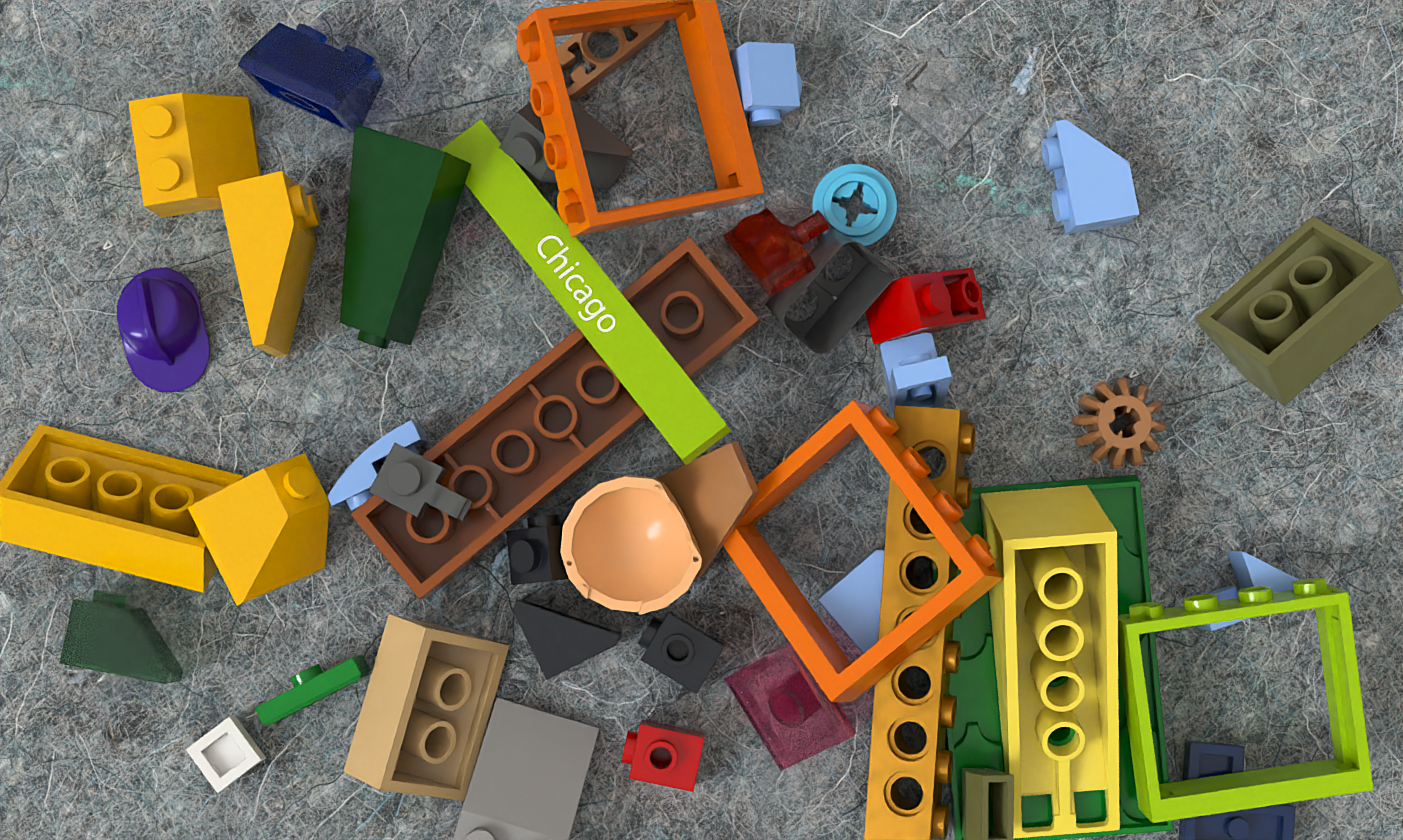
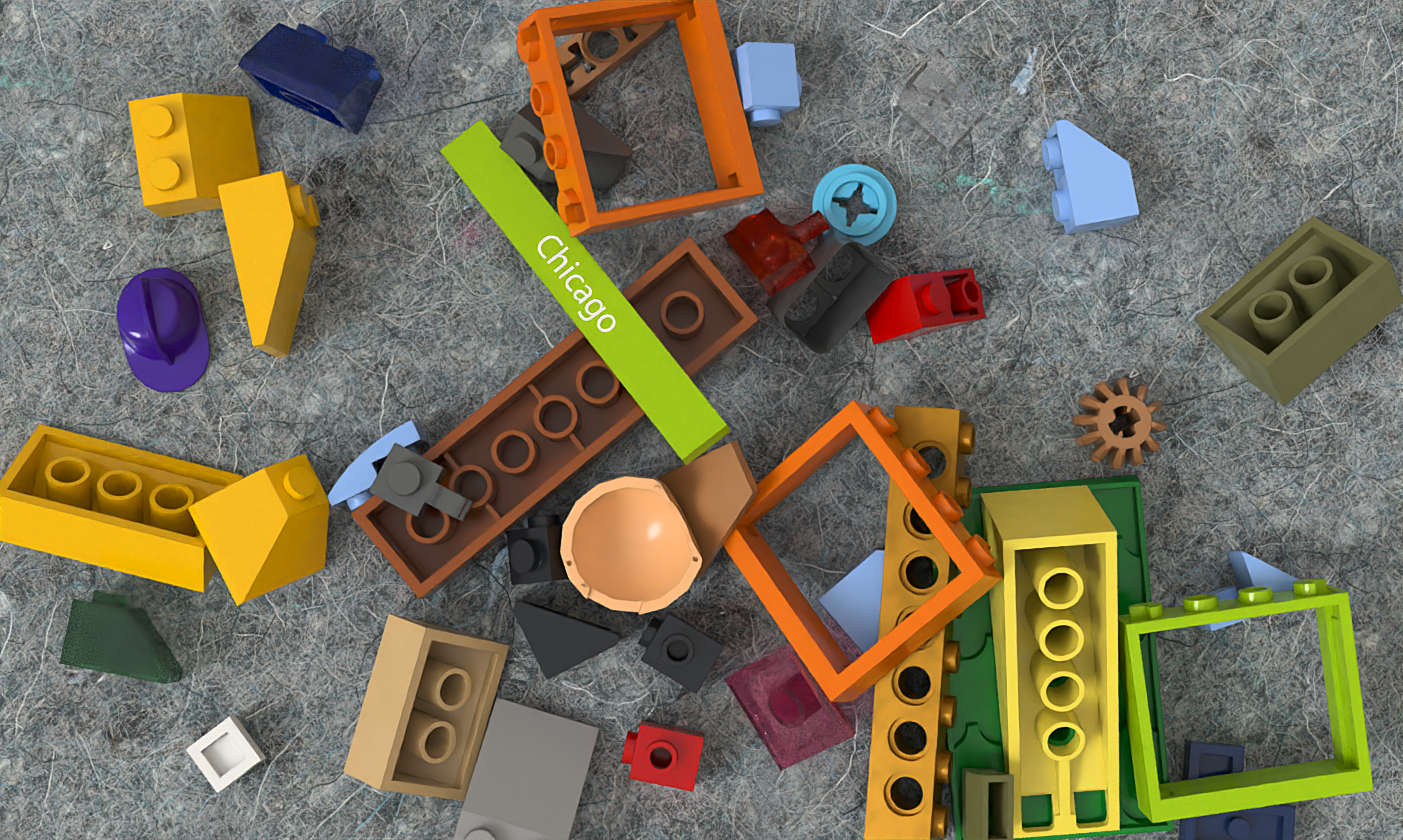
(312, 687): green plate -> none
(395, 232): dark green slope -> none
(914, 372): light blue slope -> none

